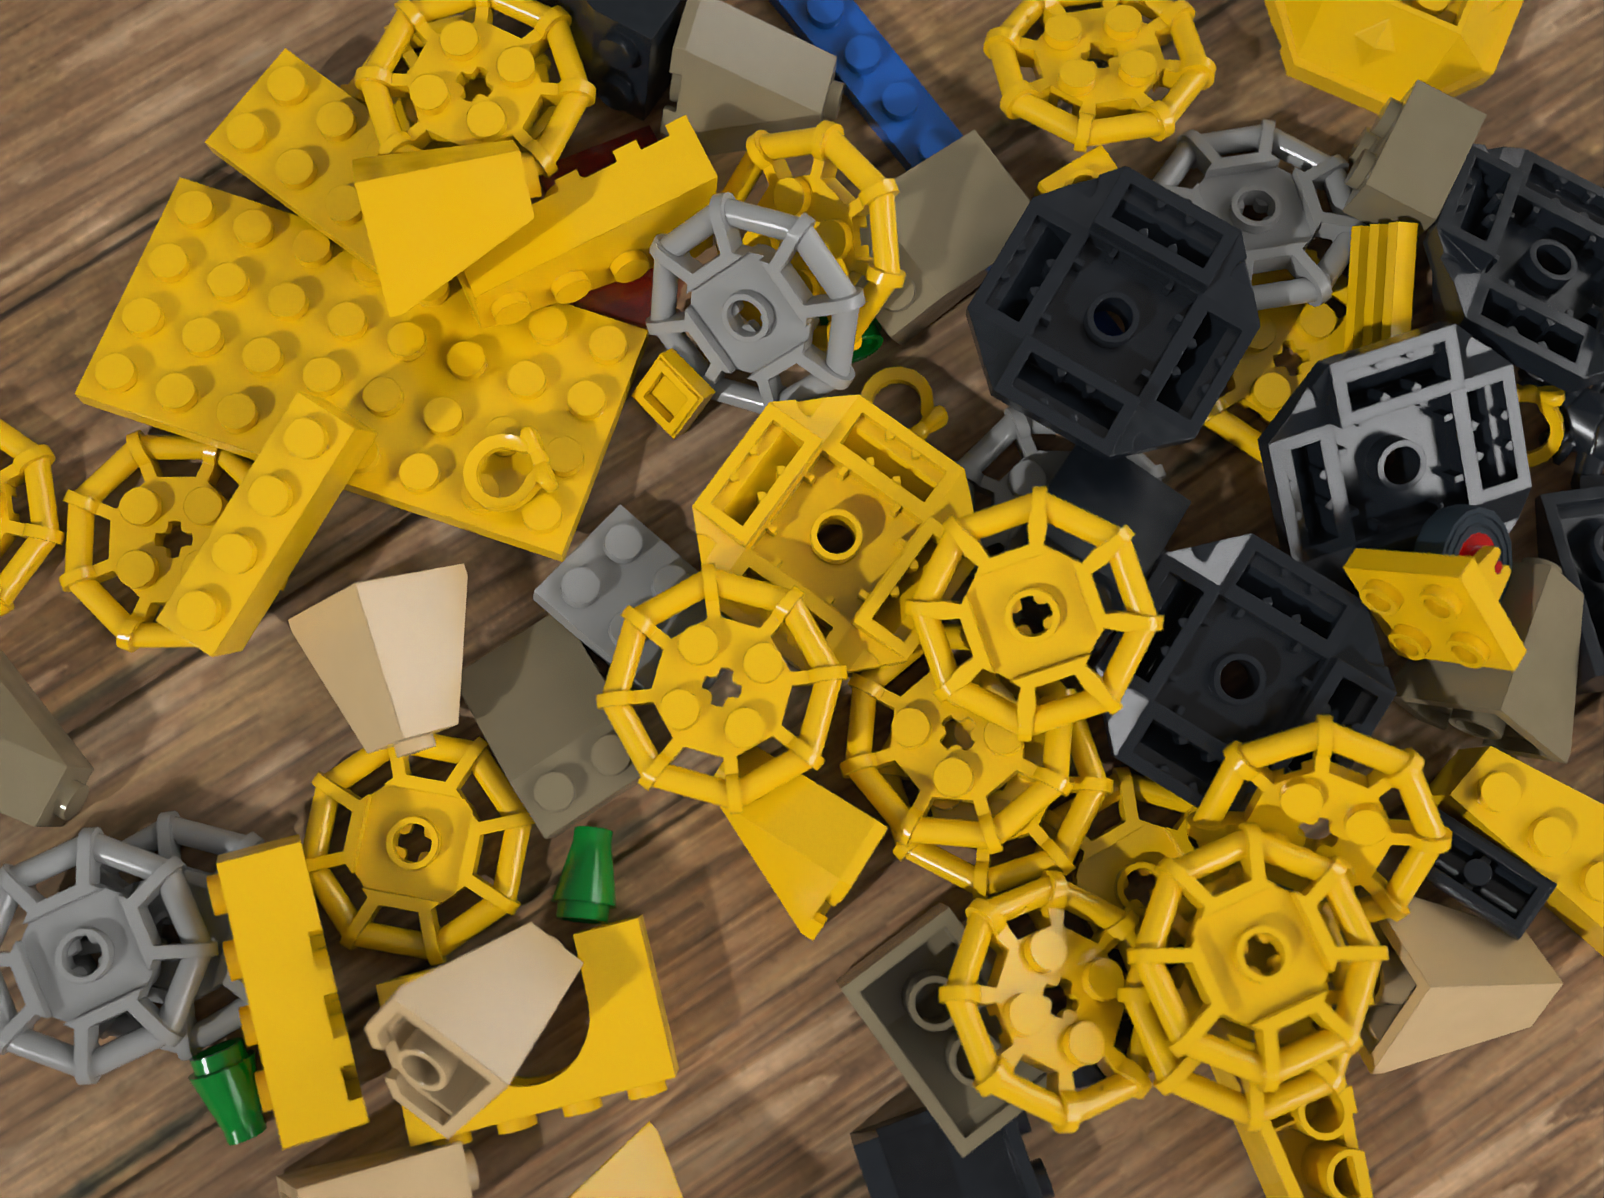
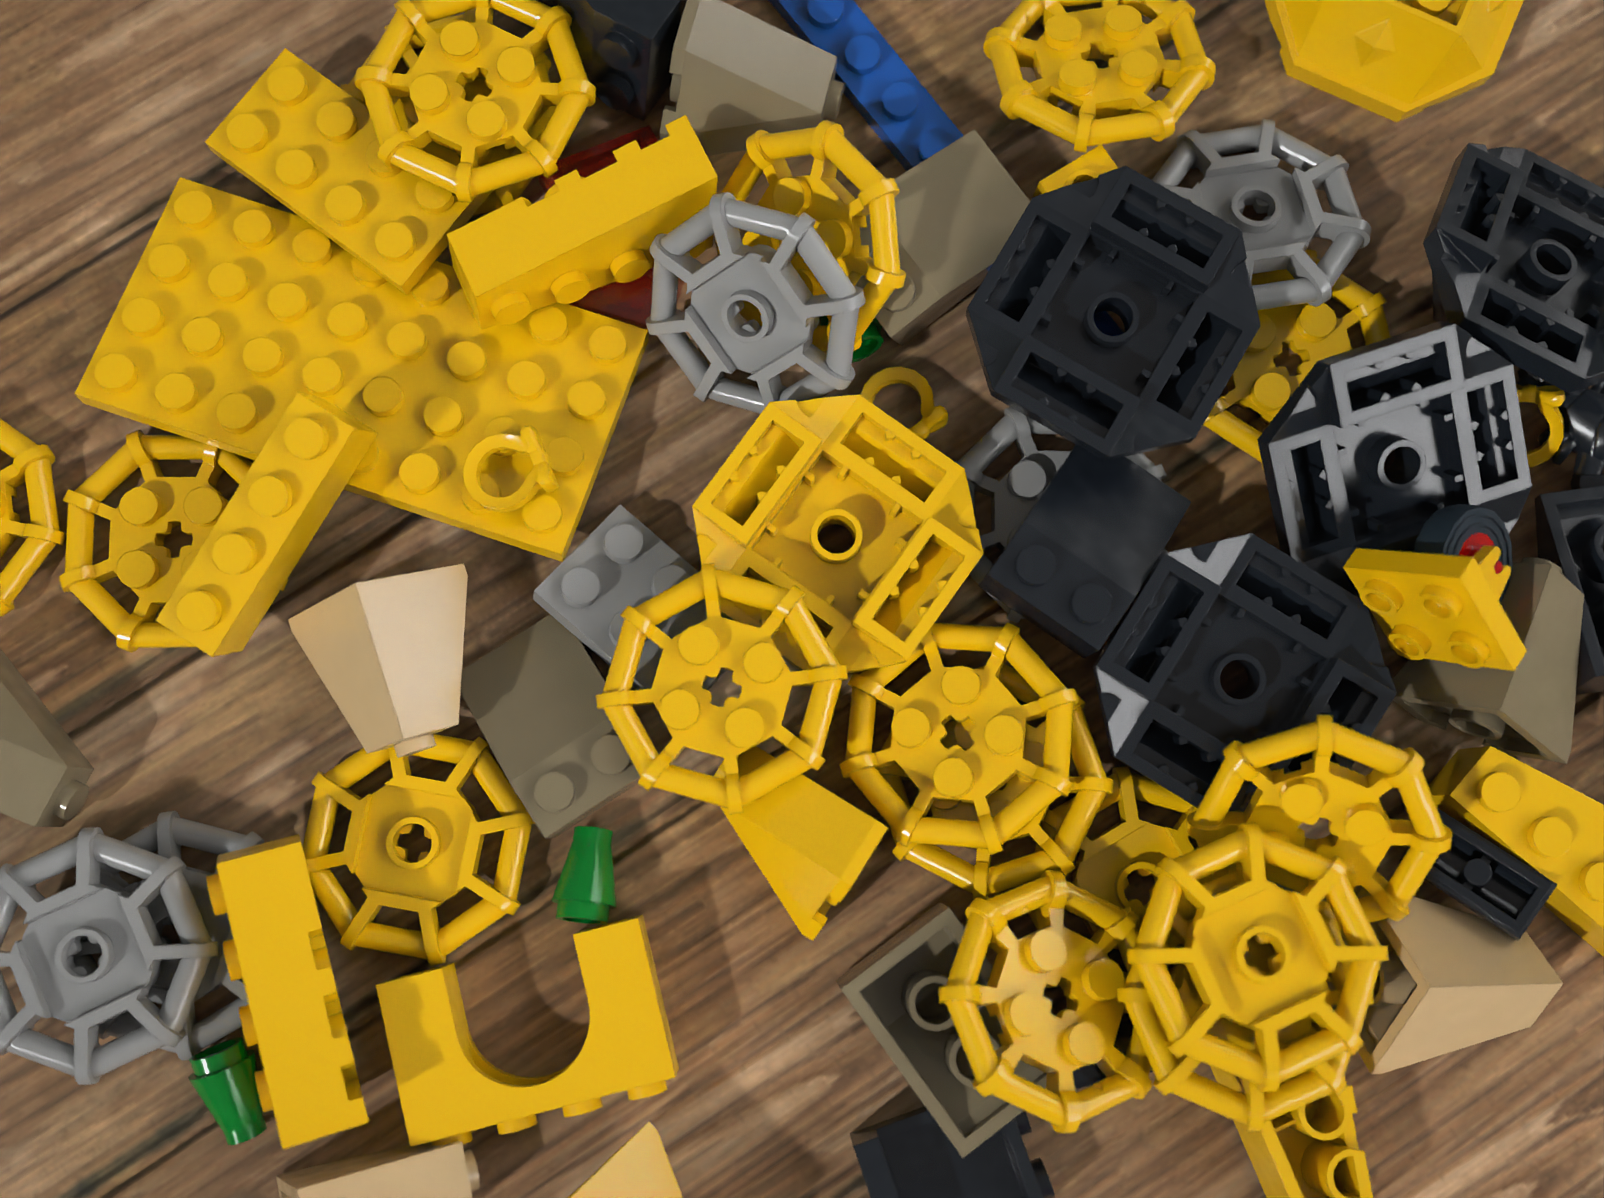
(440, 212): yellow slope -> none
(470, 1025): tan slope -> none
(673, 393): yellow tile -> none
(1051, 579): yellow plate -> none
(1380, 282): yellow tile -> none
(1410, 157): dark tan brick -> none

